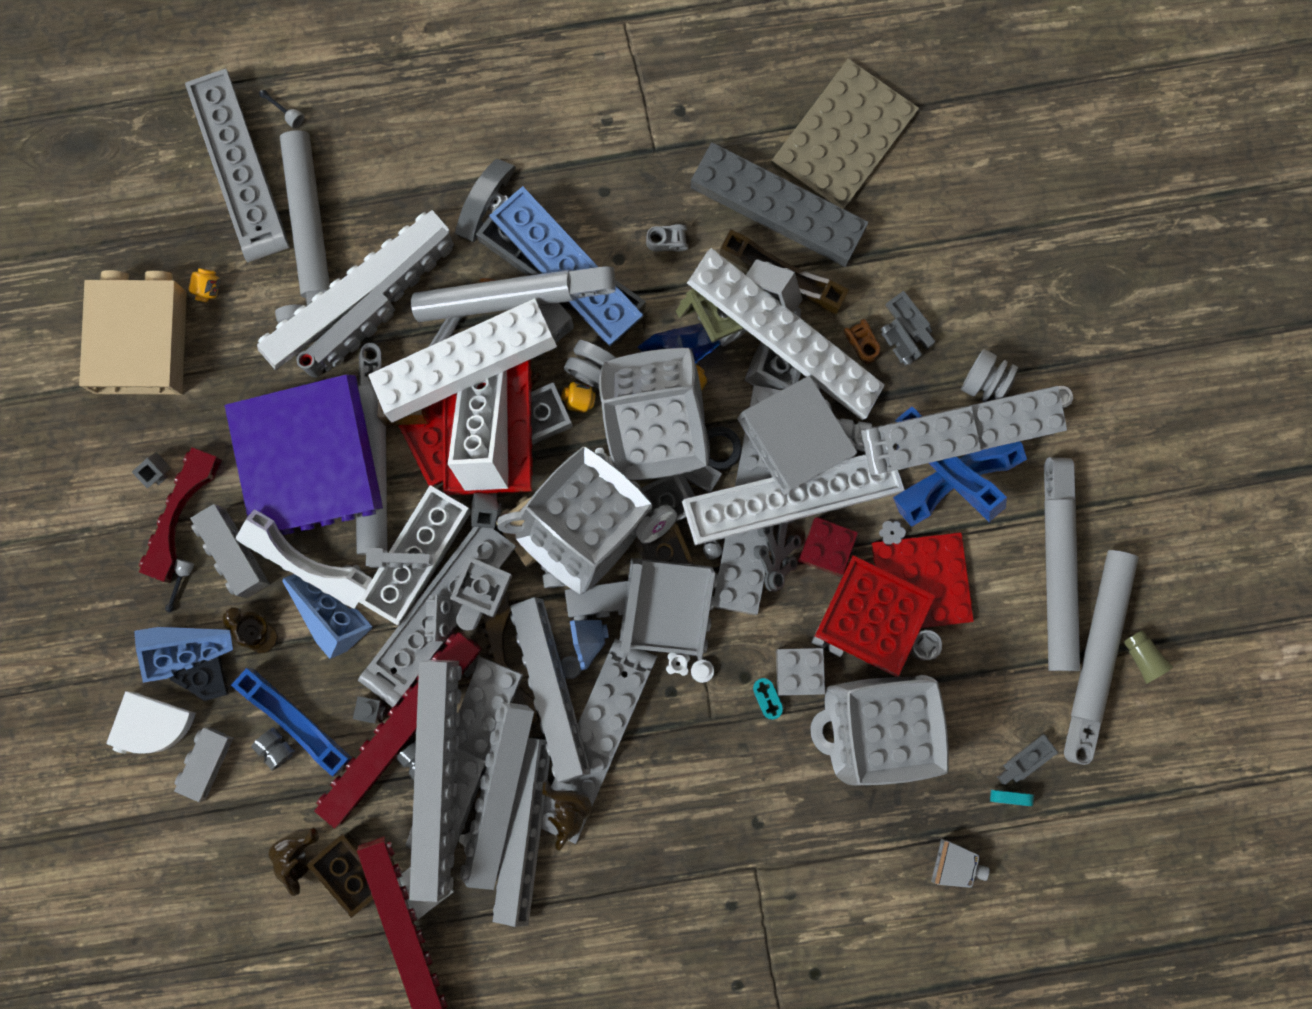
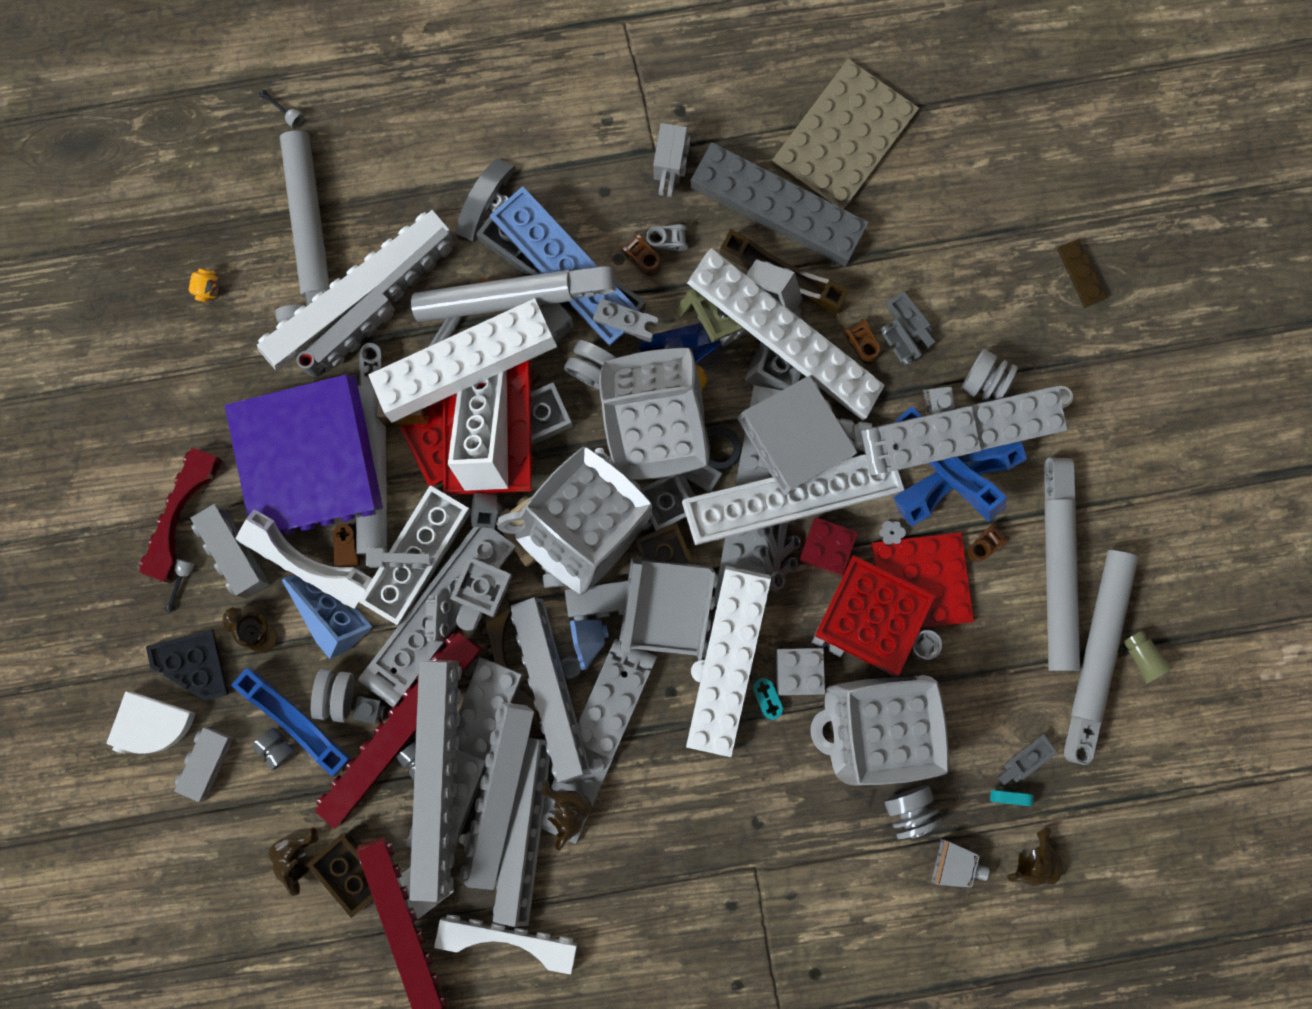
(133, 334): tan brick -> none
(152, 470): dark grey brick -> none
(169, 649): medium blue wedge -> none
(237, 166): light grey hinge -> none
(332, 695): none -> light grey wheel
(345, 550): none -> reddish brown piece
(555, 954): none -> white arch
(578, 397): light orange head -> none
(625, 319): none -> light grey plate
(639, 252): none -> reddish brown piece
(656, 525): light grey tile -> none
(669, 156): none -> light grey brick
(673, 668): white plate -> none
(712, 550): light grey hinge -> none
(728, 661): none -> white brick
(913, 812): none -> light grey wheel
(938, 400): none -> light grey torso
(989, 541): none -> reddish brown piece
(1040, 866): none -> dark brown piece
(1081, 273): none -> dark brown plate

